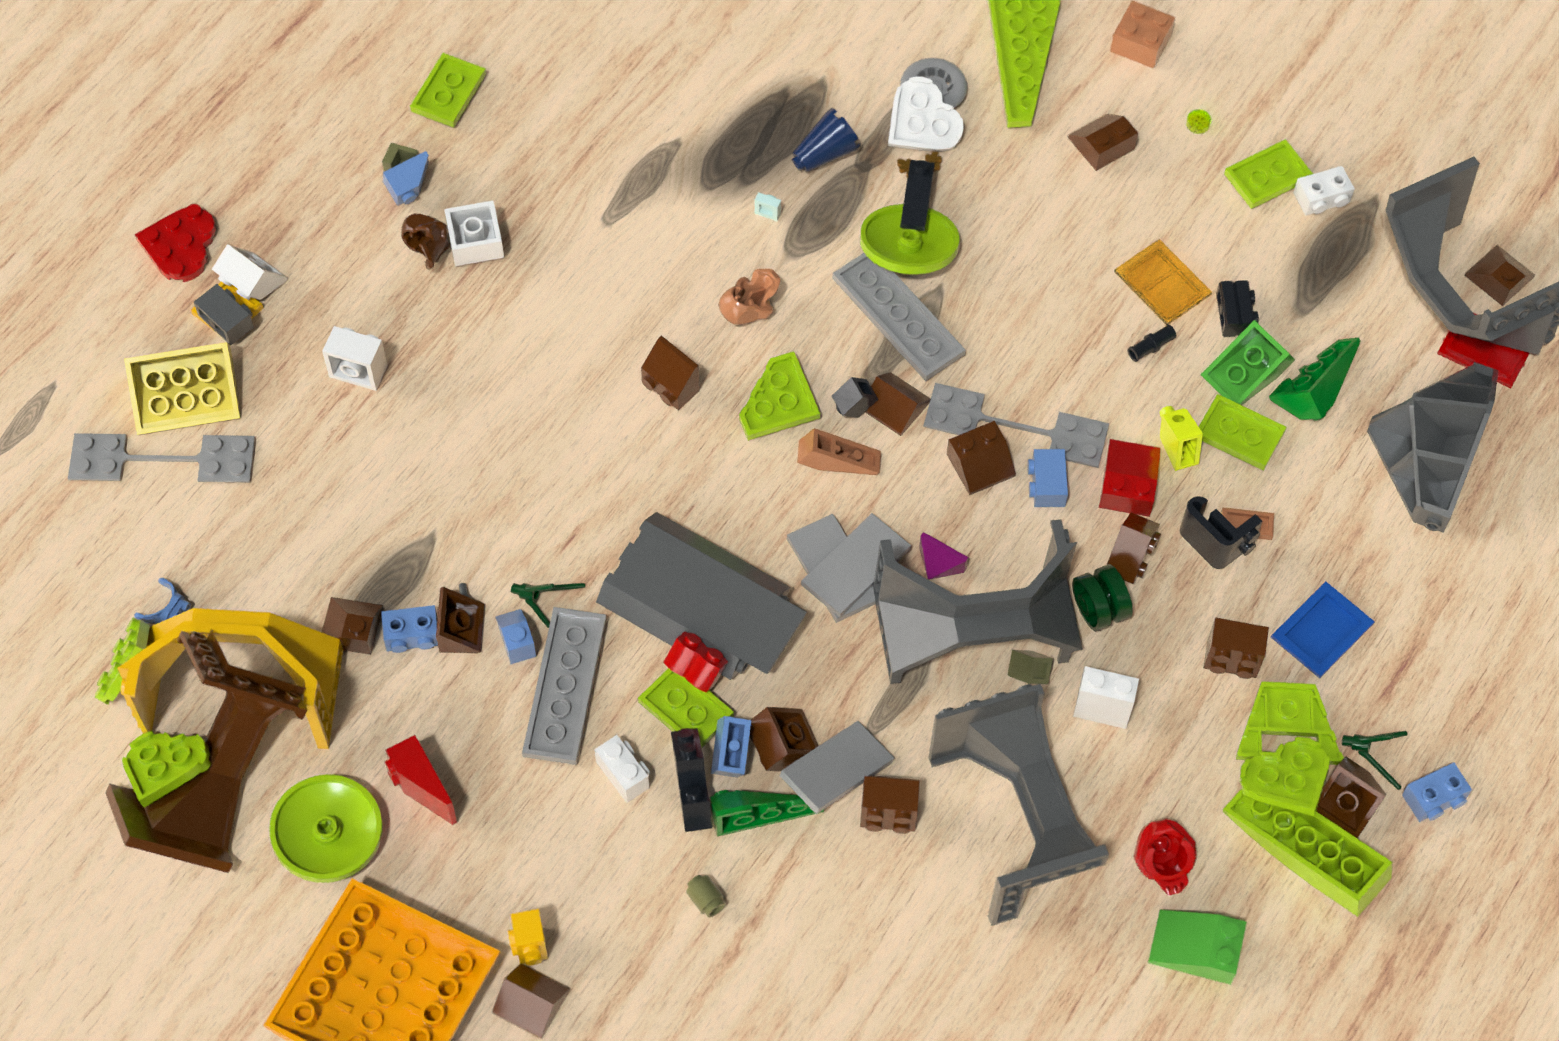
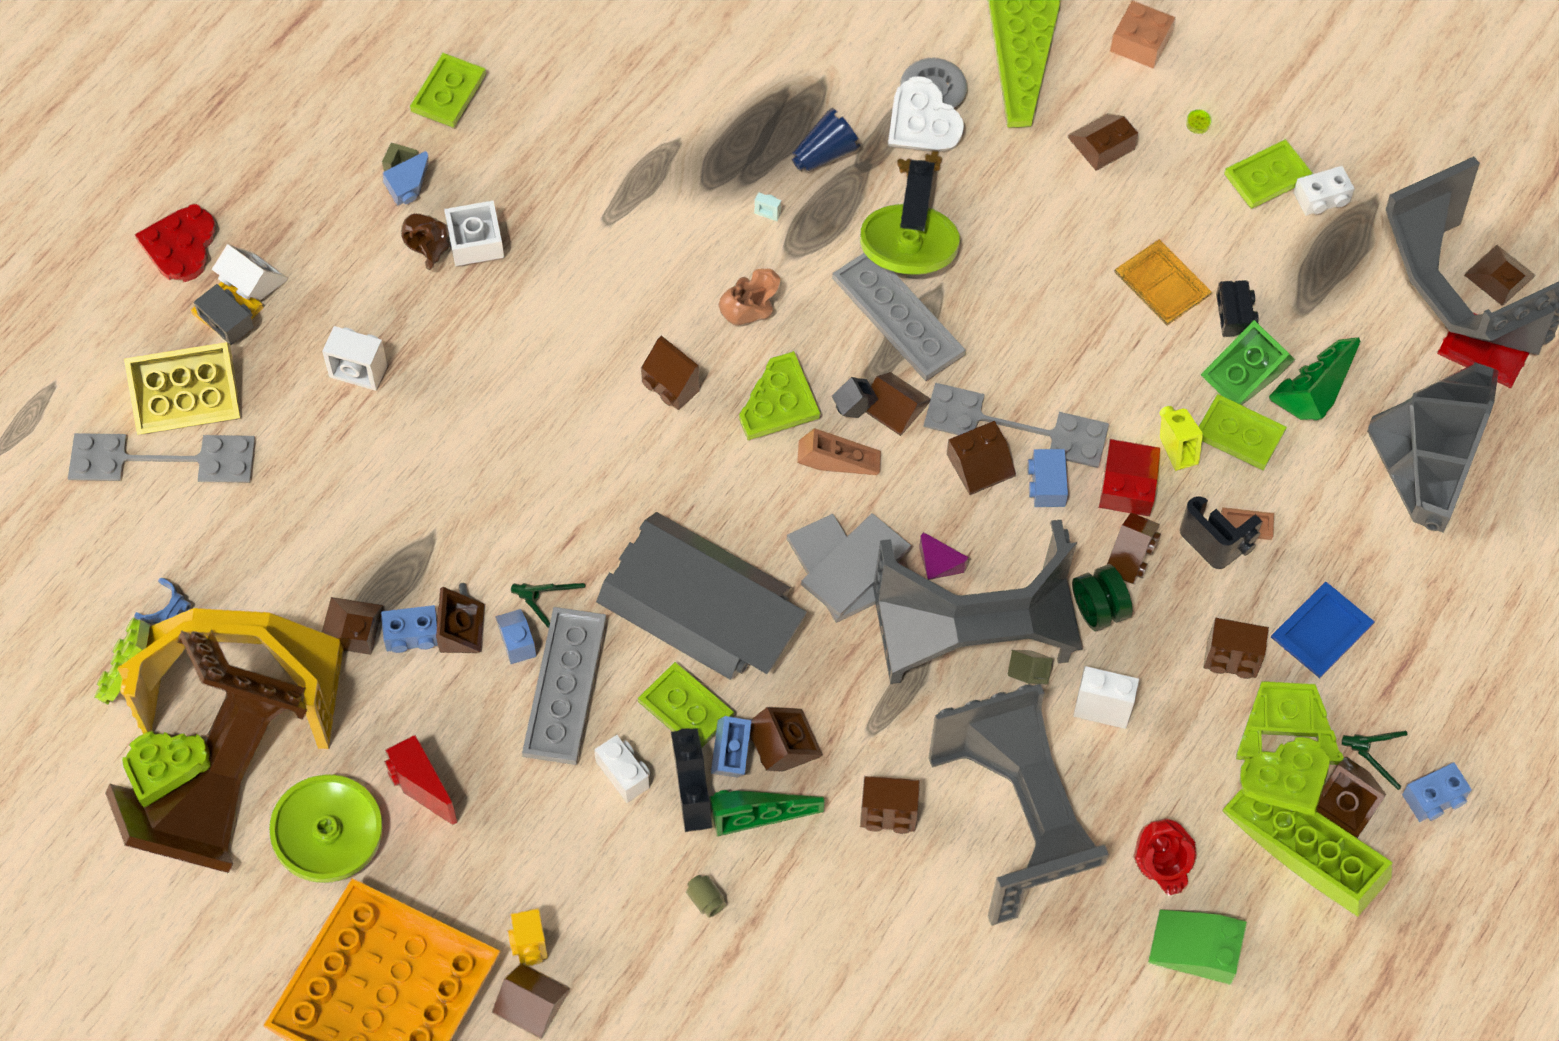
(695, 661): red brick -> none
(836, 767): light grey tile -> none
(1151, 343): black pin -> none

